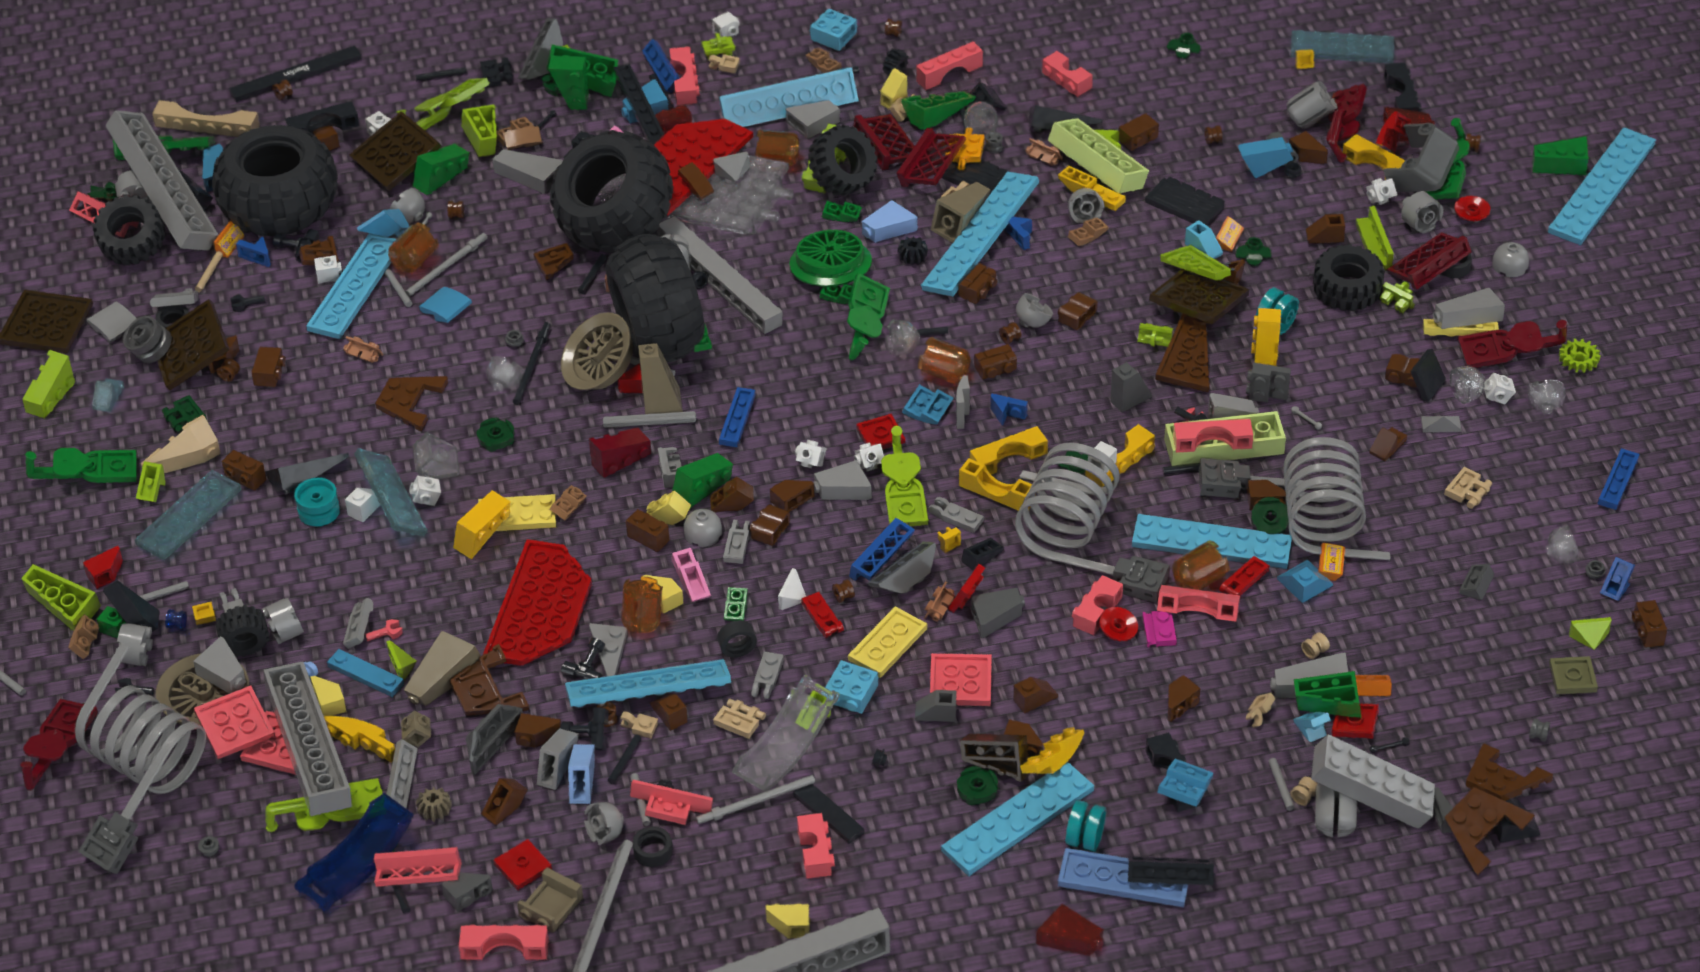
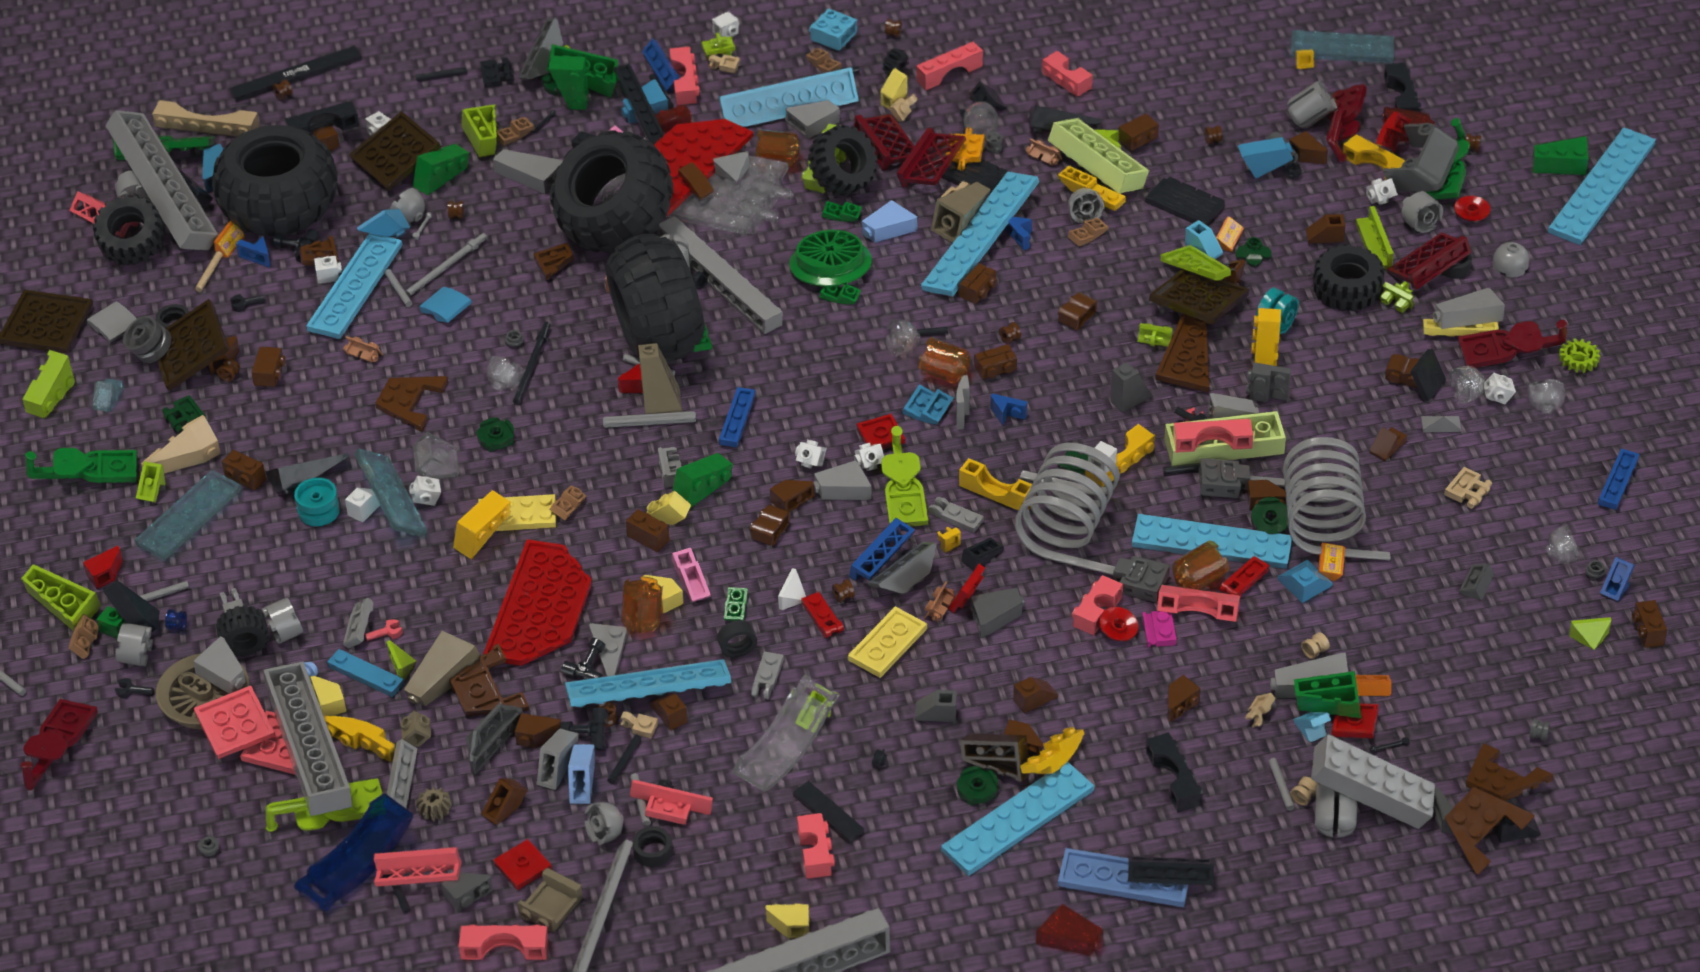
(107, 193): dark green plate -> none
(113, 838): light grey piece -> none
(178, 298): light grey container -> none
(203, 613): yellow plate -> none
(412, 248): clear orange cylinder -> none
(445, 101): lime plate -> none
(522, 137): medium nougat slope -> none
(585, 284): black bar -> none
(610, 339): dark tan piece -> none
(618, 451): dark red wedge -> none
(702, 527): light grey cylinder -> none
(718, 813): light grey bar -> none
(732, 496): reddish brown slope -> none
(736, 543): light grey hinge -> none
(737, 722): tan plate -> none
(854, 686): medium azure brick -> none
(866, 308): green plate -> none
(912, 250): black gear -> none
(935, 109): green wedge -> none
(964, 673): coral plate -> none
(1027, 443): yellow arch -> none
(1032, 312): light grey cylinder -> none
(1085, 825): teal wheel -> none
(1184, 45): dark green plate -> none
(1185, 782): dark azure slope -> none
(1295, 410): light grey hinge -> none
(1573, 675): olive plate -> none

